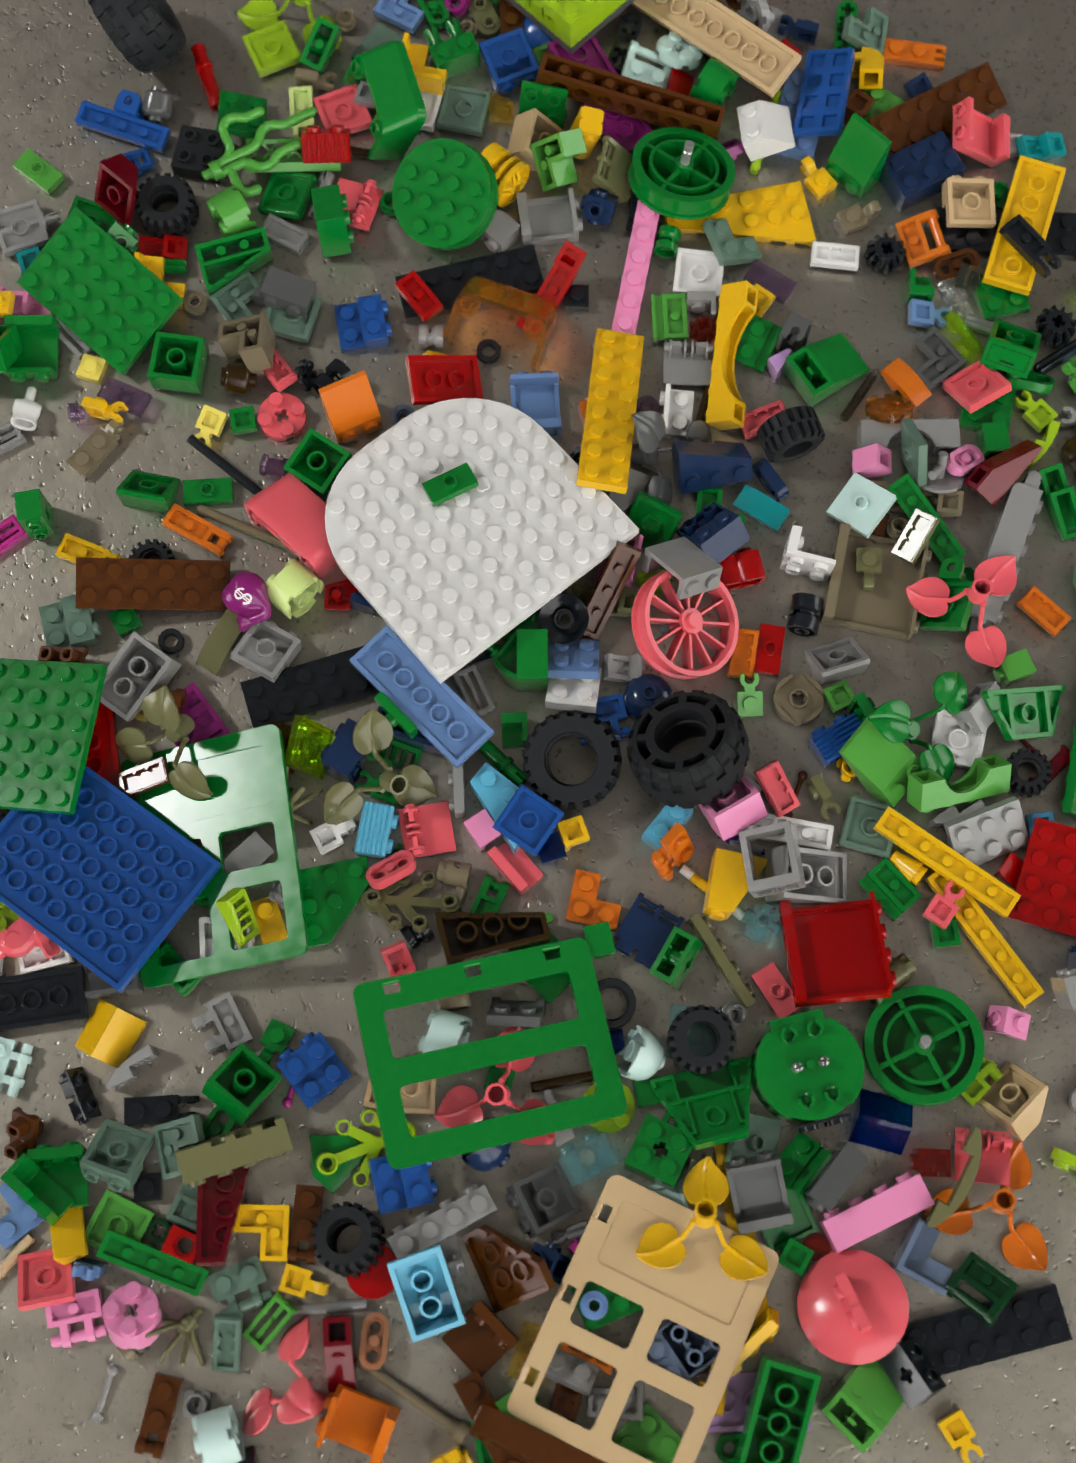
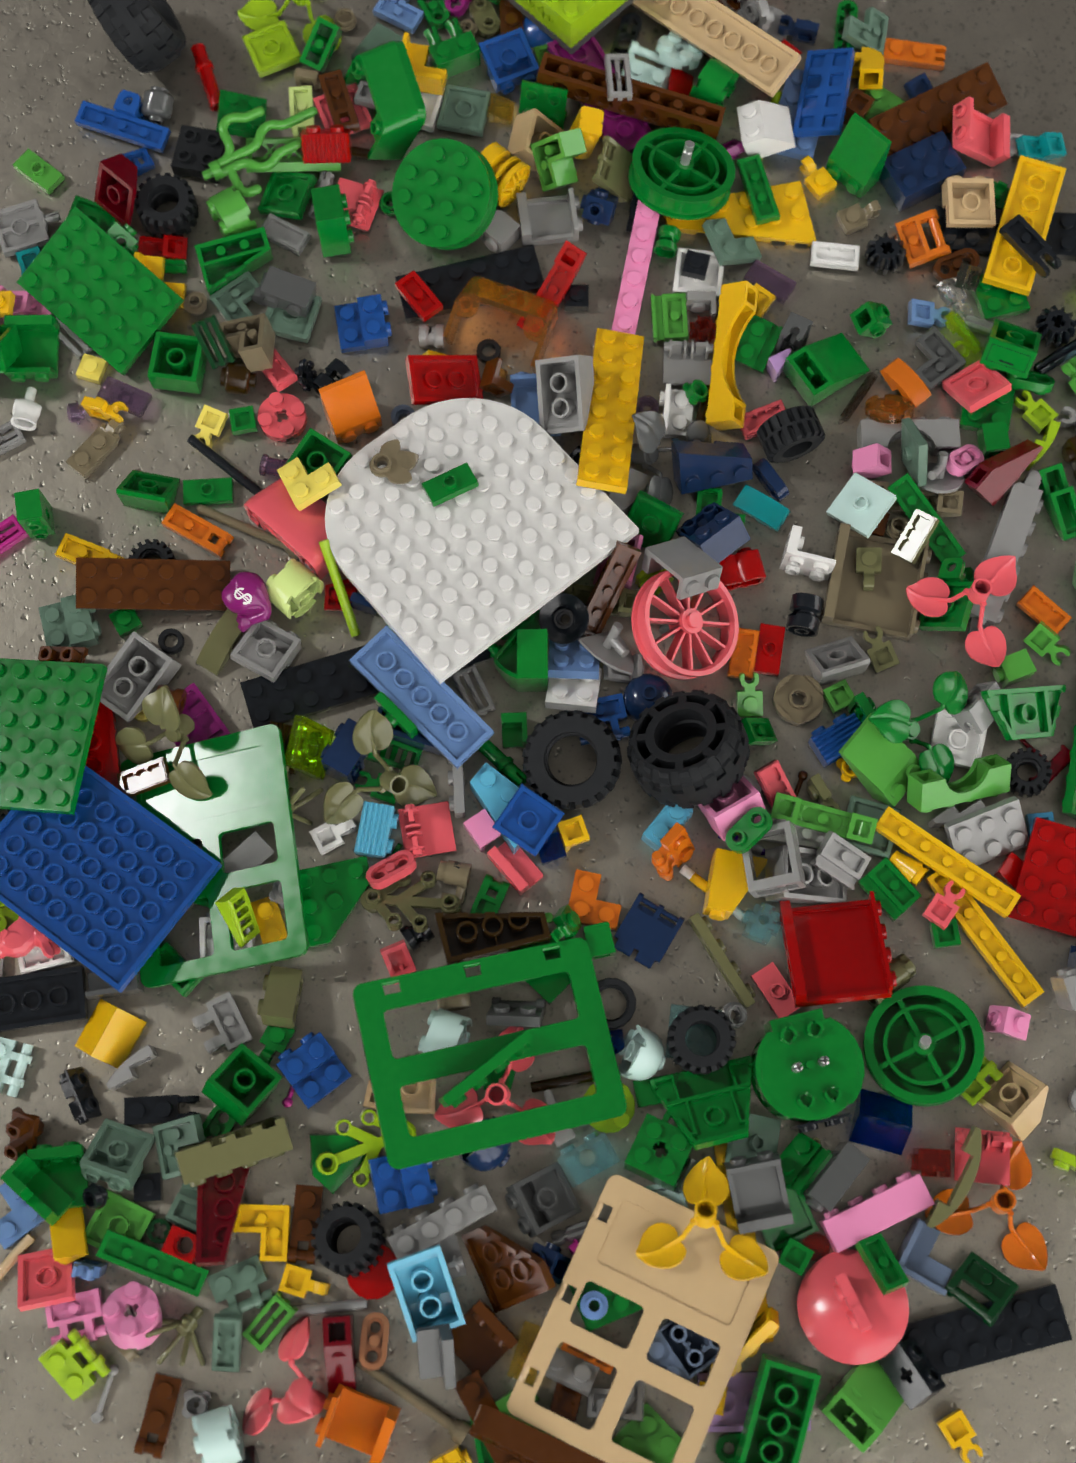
(68, 1368): none -> lime plate
(95, 1196): none -> black plate
(205, 346): none -> dark green tile
(282, 997): none -> olive brick
(306, 487): none -> light yellow plate
(338, 99): none -> reddish brown plate
(339, 588): none -> lime bar
(397, 463): none -> dark tan plate
(436, 1354): none -> panel
(494, 379): none -> reddish brown panel
(496, 1063): none -> green plate
(564, 392): none -> light grey slope
(566, 923): none -> green plate
(610, 649): none -> light grey shield
(619, 94): none -> light grey tile
(676, 958): green brick -> none
(695, 265): none -> black plate
(695, 391): none -> green plate
(750, 831): none -> green plate
(757, 189): none -> green tile
(759, 731): none -> green plate
(824, 818): none -> bright green slope
(840, 860): none -> light grey plate
(871, 319): none -> green brick
(881, 654): none -> olive plate
(882, 1263): none -> green plate
(918, 287): green panel -> none
(1044, 640): none -> bright green plate

